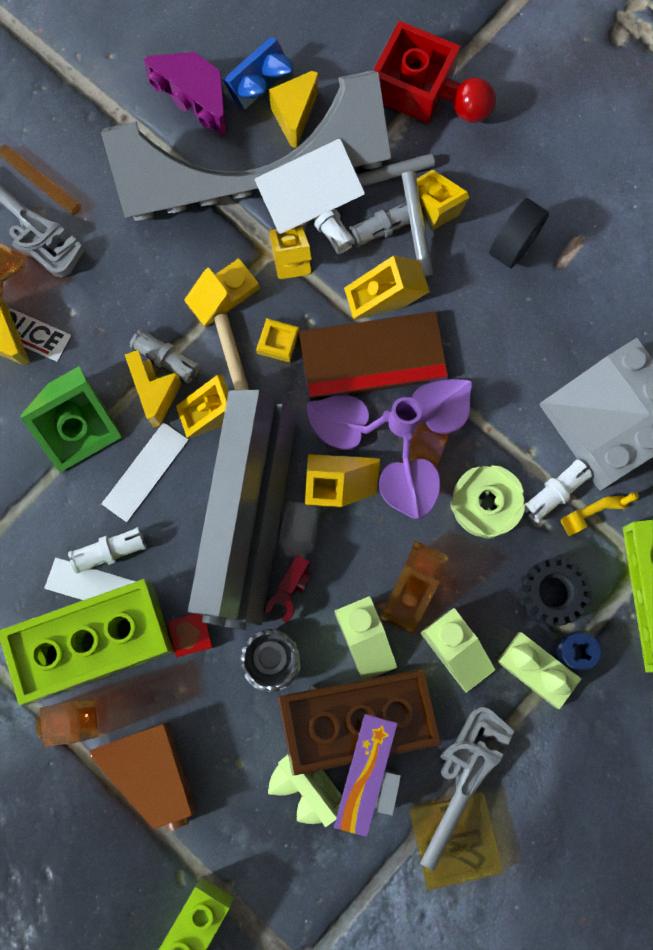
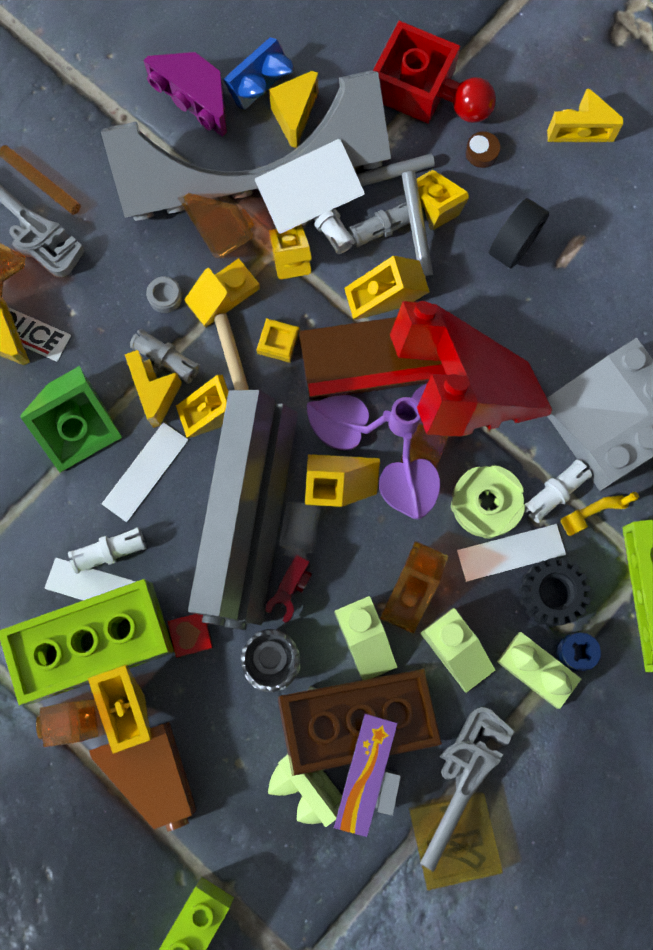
(121, 708): none -> yellow slope
(164, 294): none -> light grey tile
(219, 223): none -> clear orange slope
(481, 379): none -> red wedge
(482, 149): none -> reddish brown tile
(511, 552): none -> white sticker
(592, 122): none -> yellow slope

